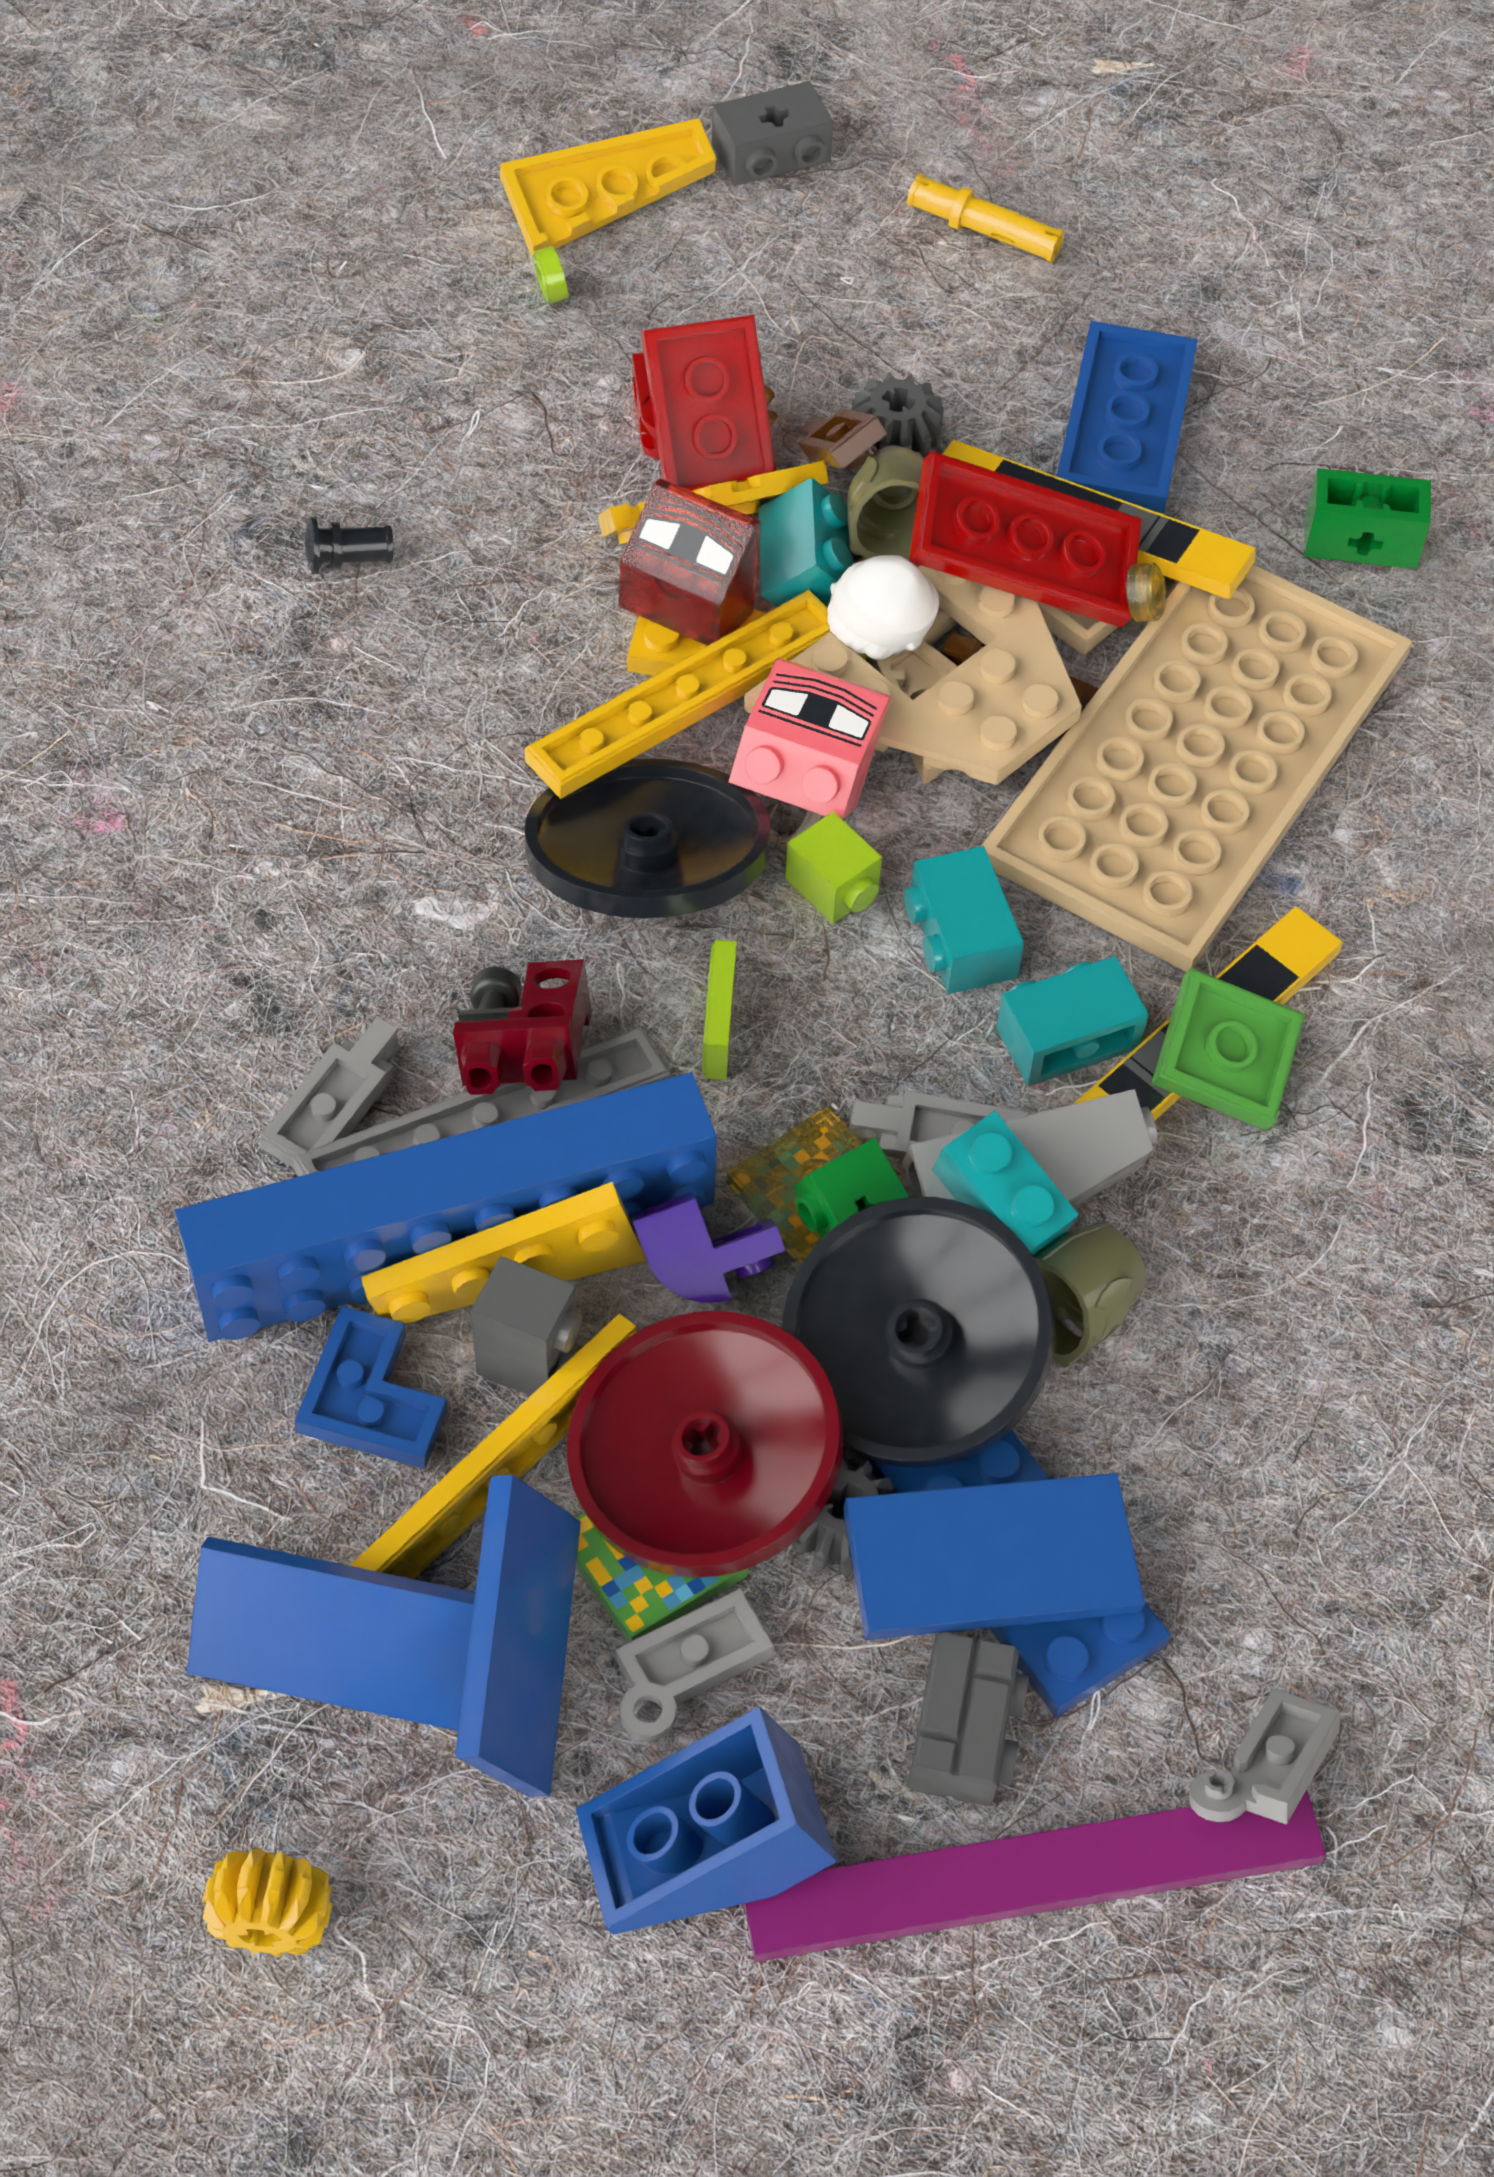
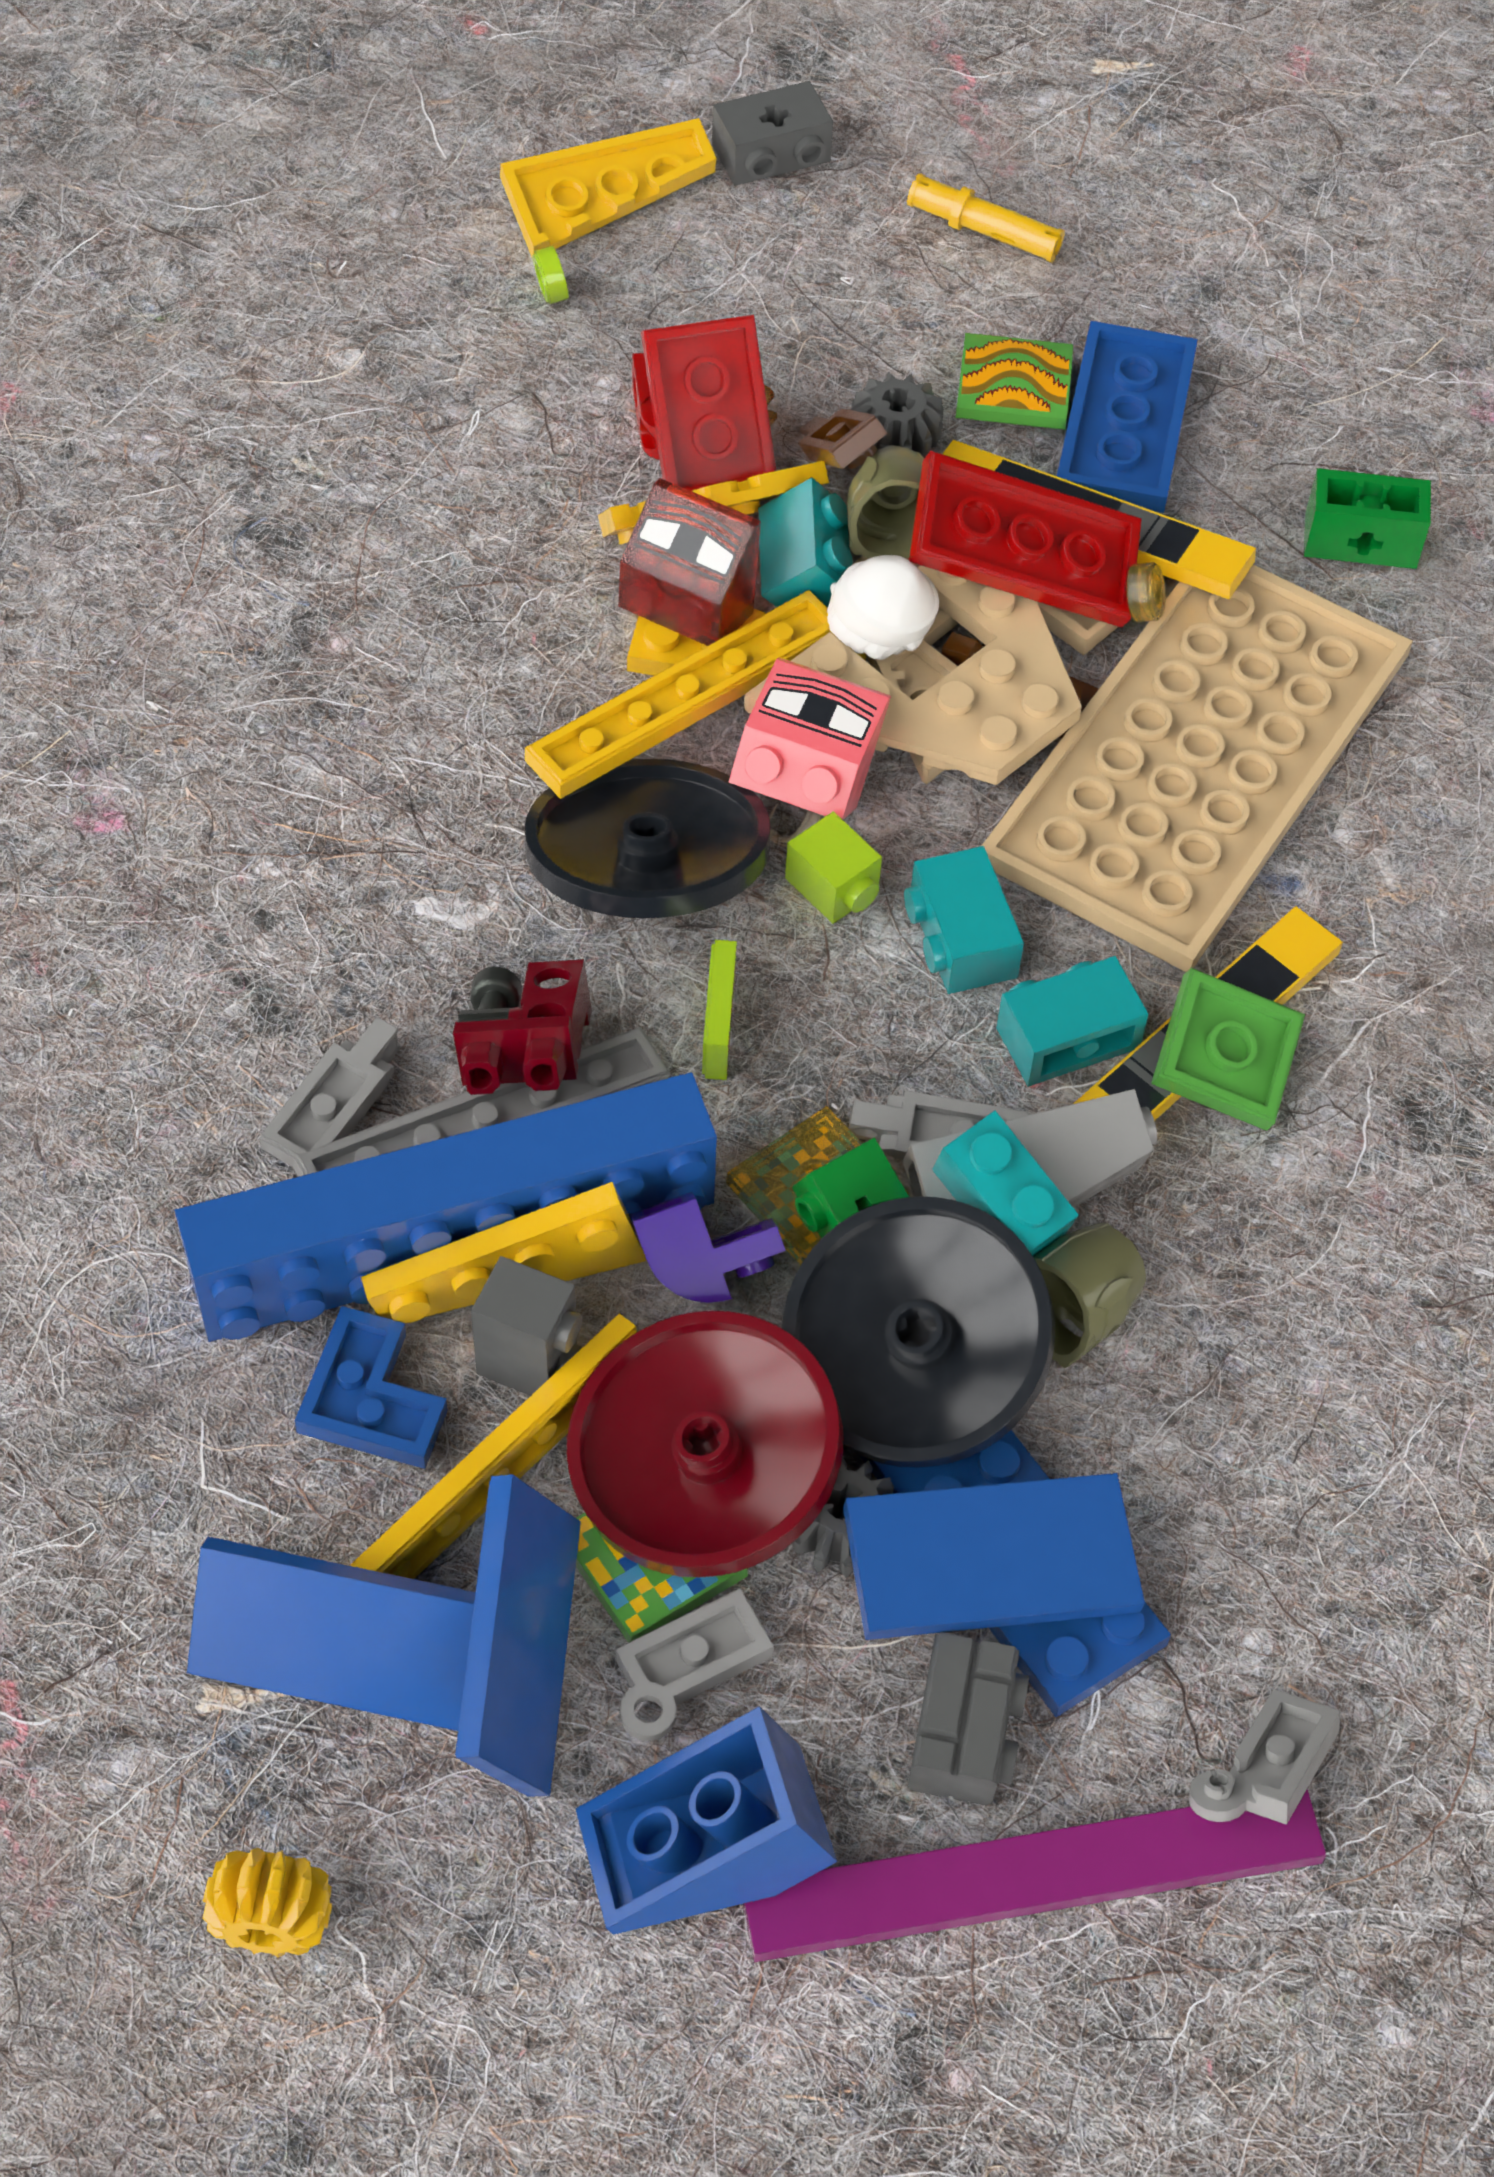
(346, 544): black pin -> none
(1015, 381): none -> slope

